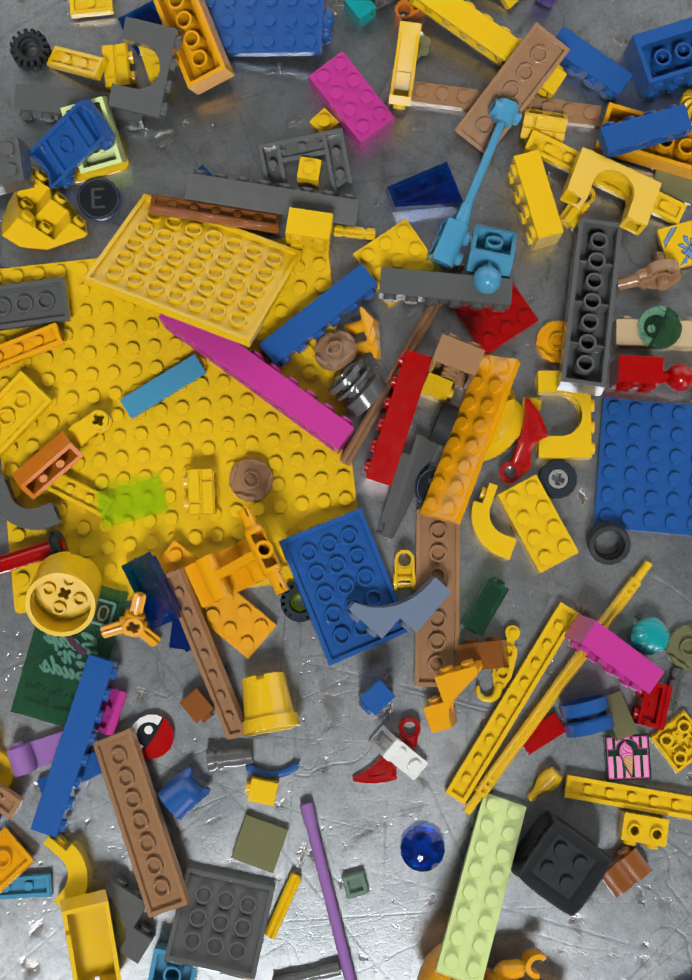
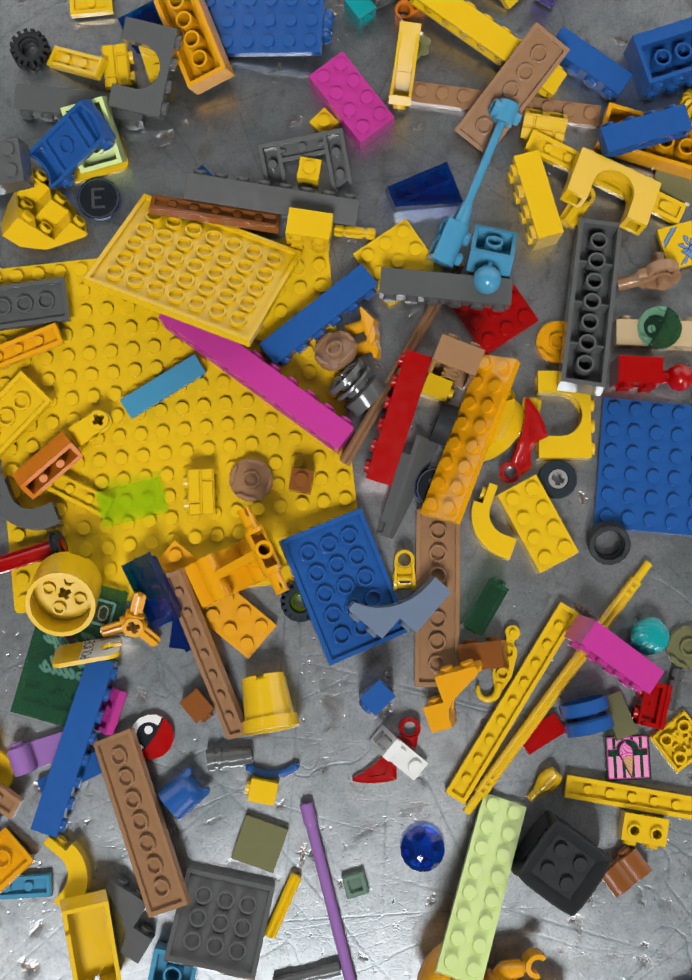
(86, 652): none -> piece
(301, 481): none -> dark orange brick

